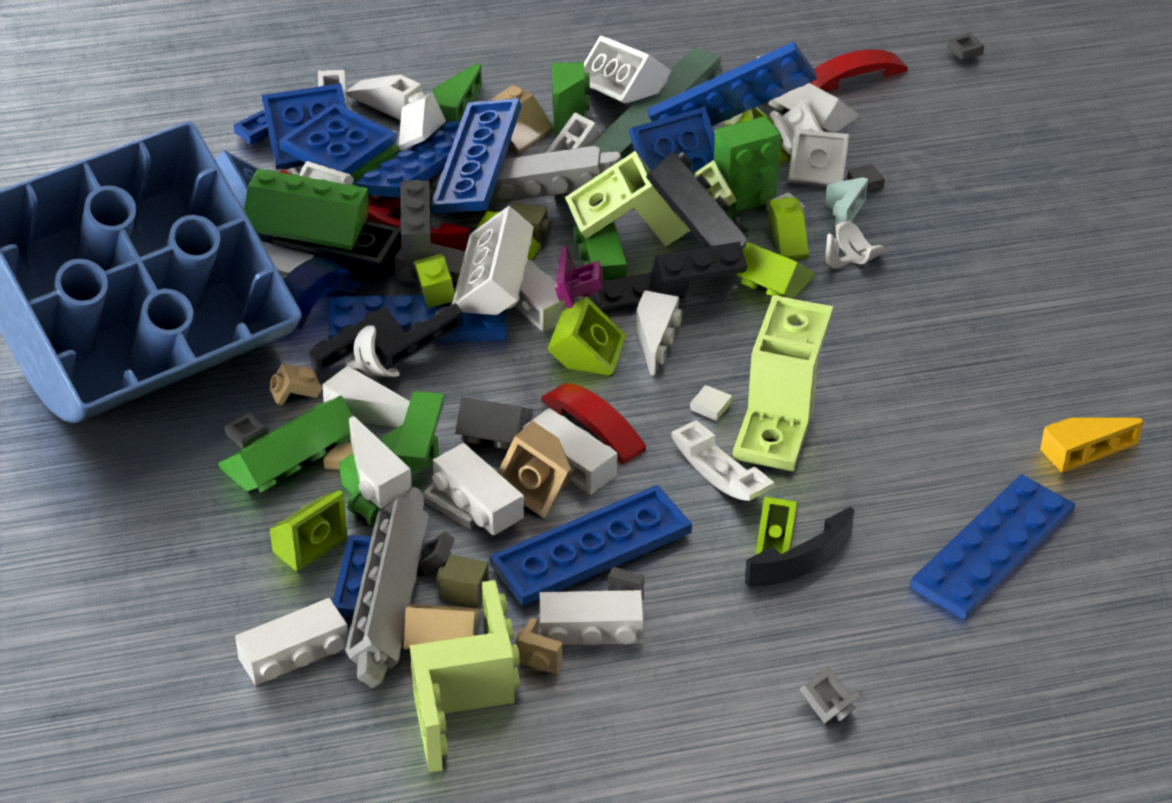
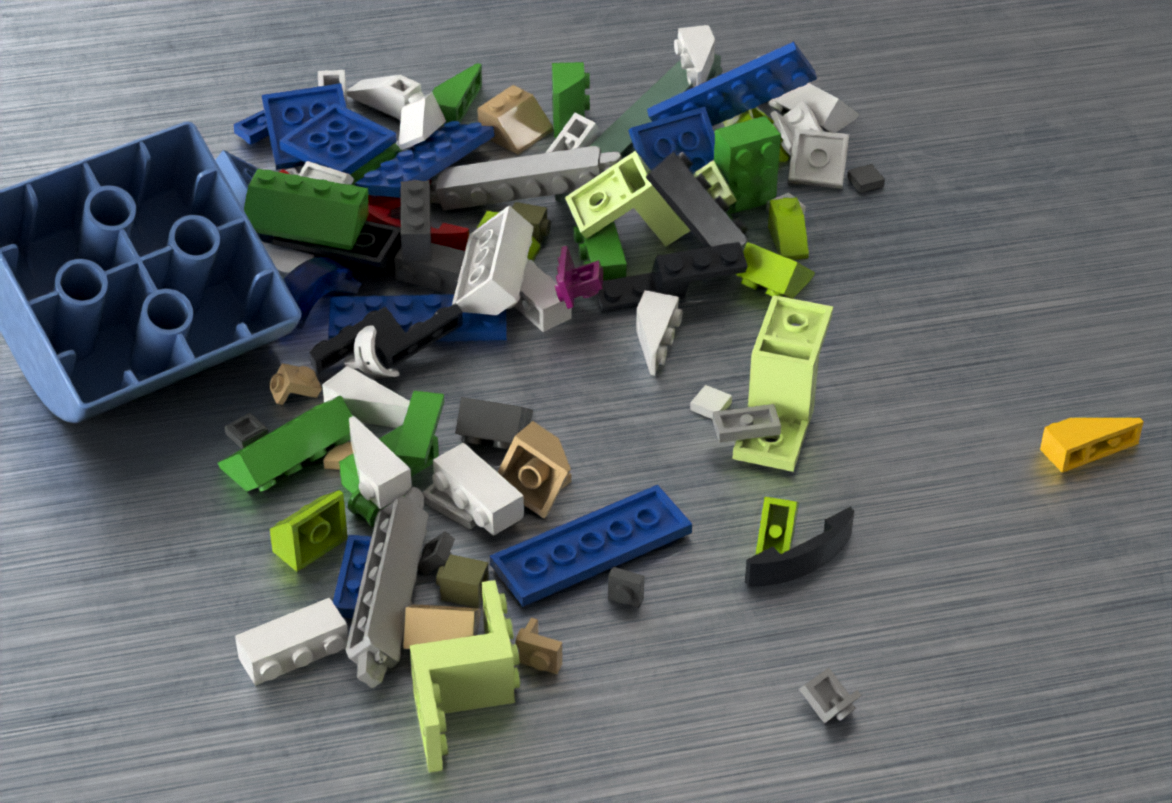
(435, 280): lime slope -> none
(476, 156): blue plate -> none
(587, 339): lime slope -> none
(589, 459): white brick -> none
(592, 617): white brick -> none
(598, 417): red slope -> none
(624, 71): white slope -> none
(696, 52): none -> white slope
(718, 467): white slope -> none
(746, 423): none -> light grey plate
(846, 198): light aqua slope -> none
(849, 236): white helmet -> none
(855, 64): red slope -> none
(966, 46): dark grey plate -> none
(992, 546): blue plate -> none

